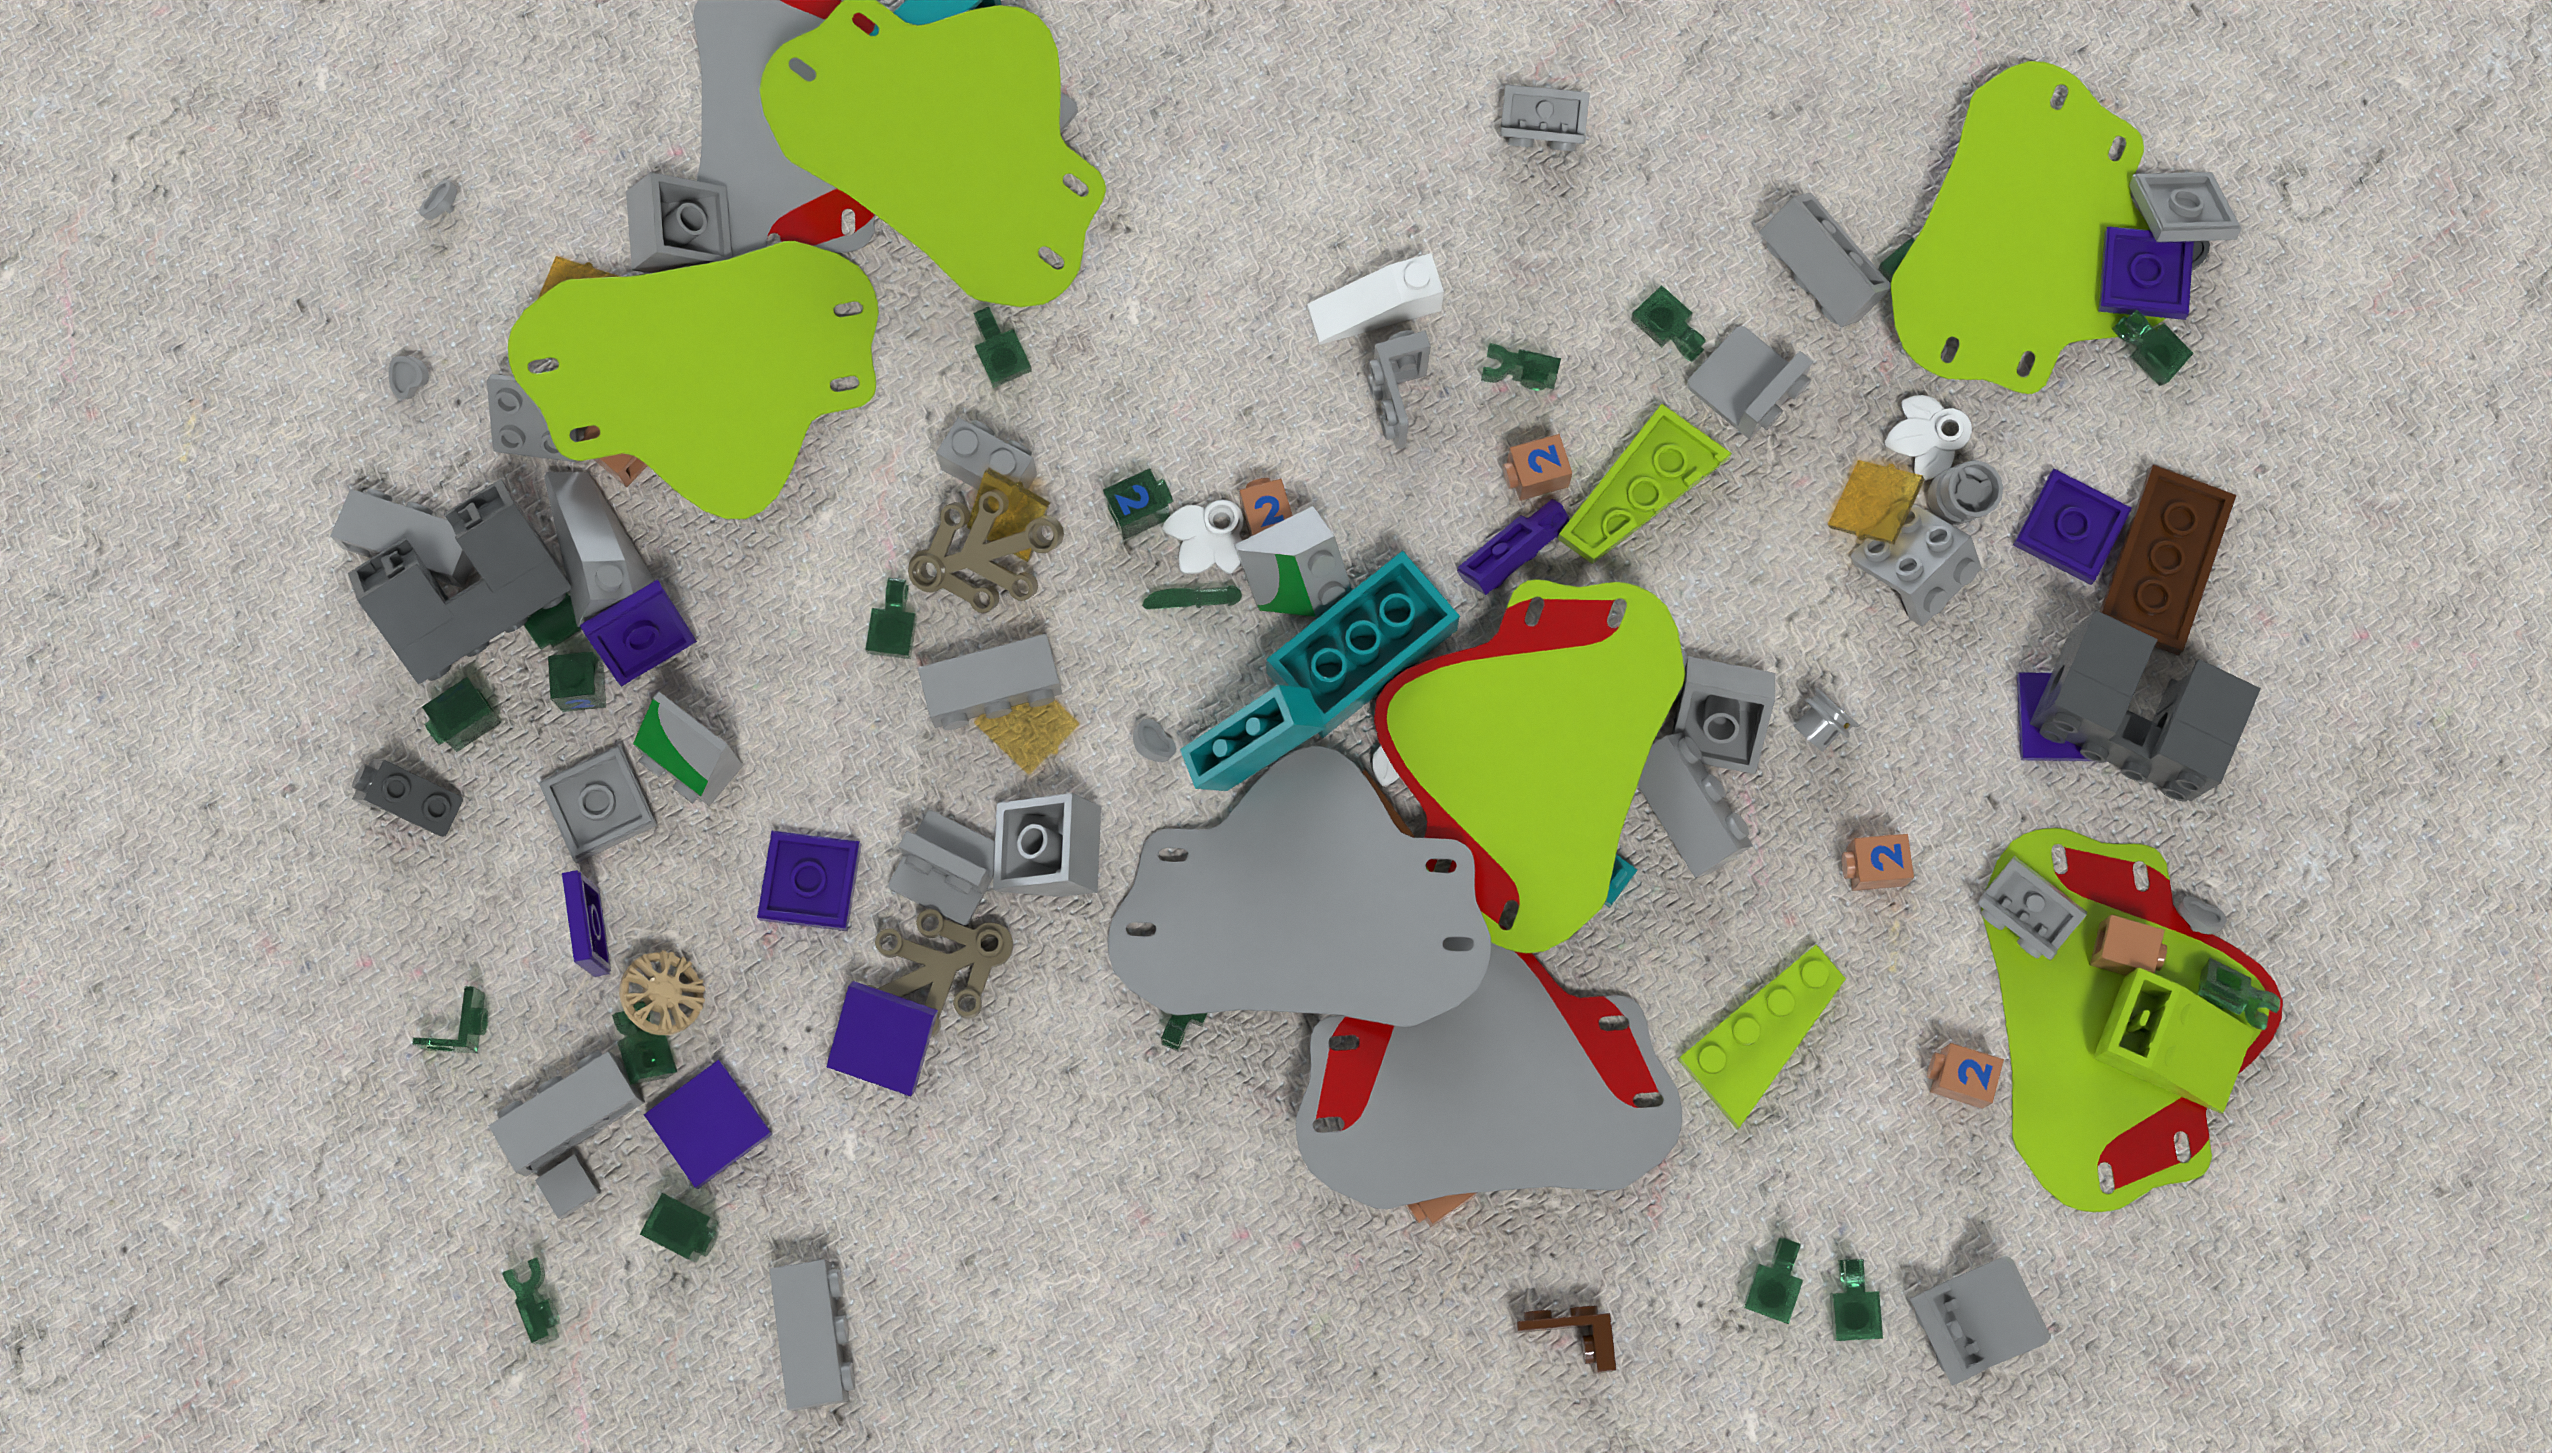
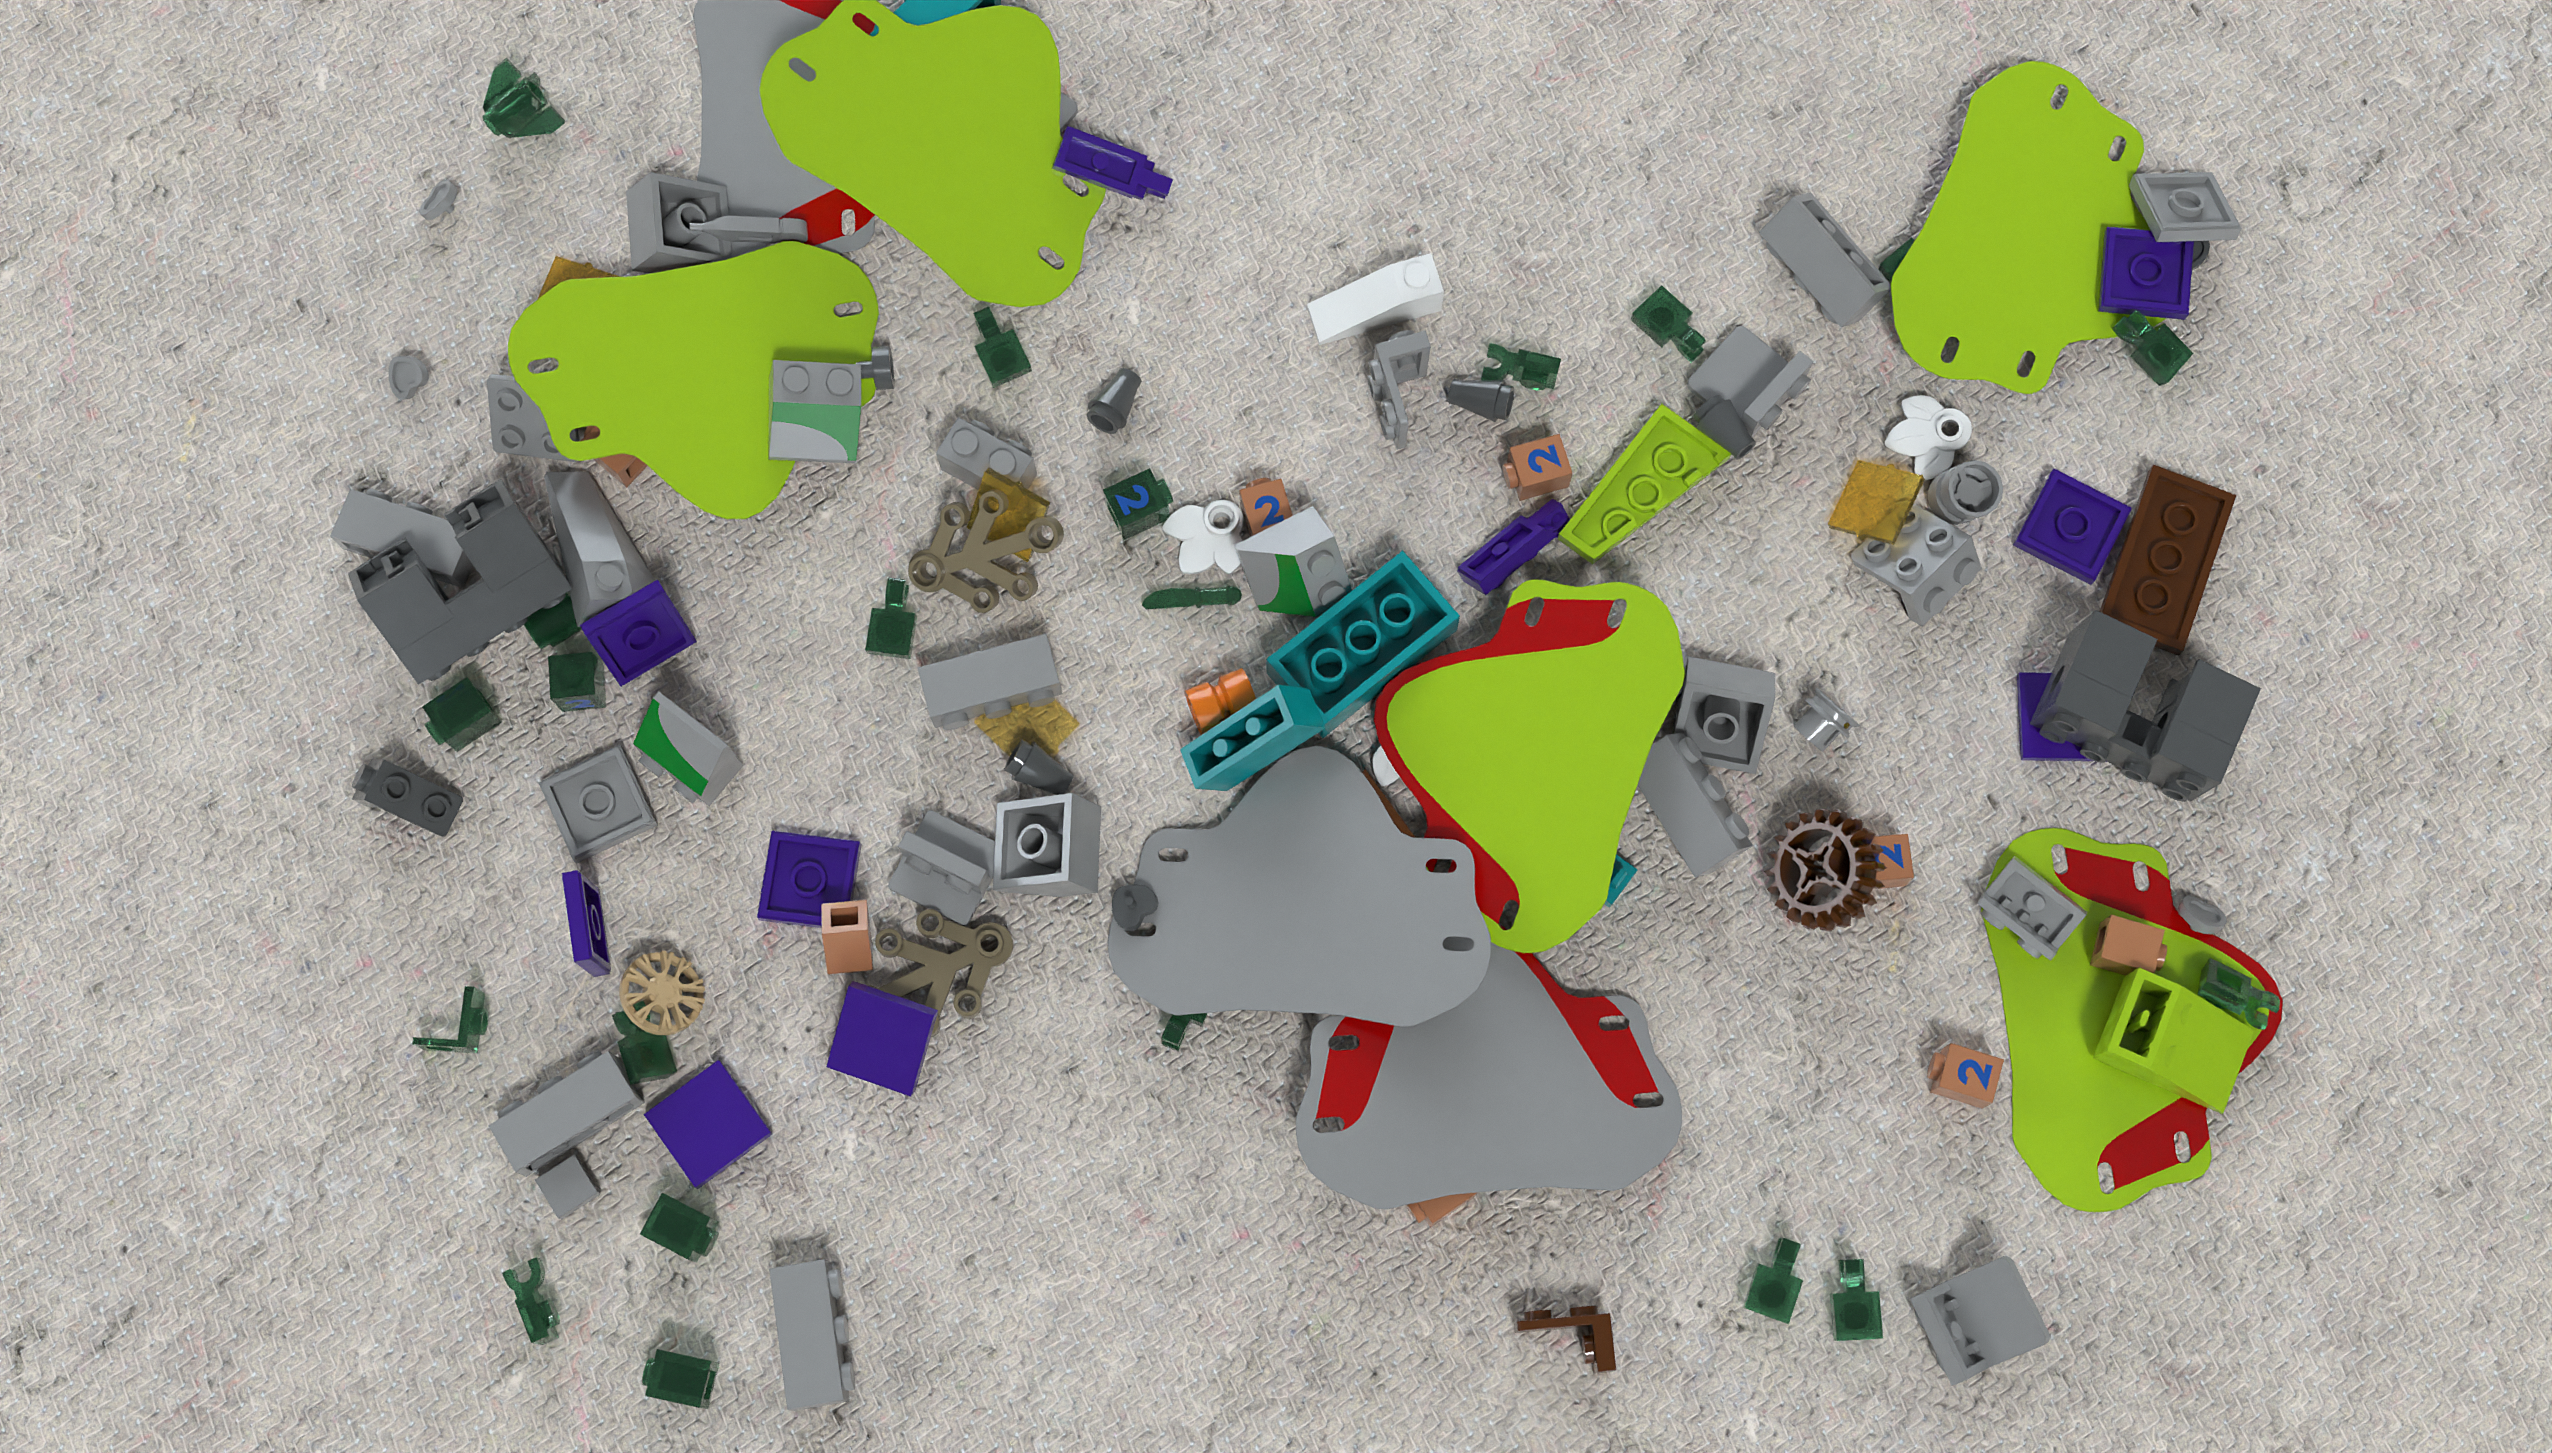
(516, 105): none -> clear green brick
(680, 1378): none -> clear green brick
(754, 229): none -> light grey piece
(814, 411): none -> light grey slope
(847, 937): none -> nougat brick
(880, 368): none -> dark grey tile
(1036, 768): none -> dark grey cone
(1109, 166): none -> dark purple hinge
(1113, 404): none -> dark grey cone
(1132, 904): none -> dark grey piece
(1152, 742): light grey piece -> none
(1216, 703): none -> orange wheel
(1483, 397): none -> dark grey cone
(1544, 115): light grey bracket -> none
(1723, 425): none -> dark grey cone
(1755, 1042): lime wing -> none
(1804, 881): none -> reddish brown gear

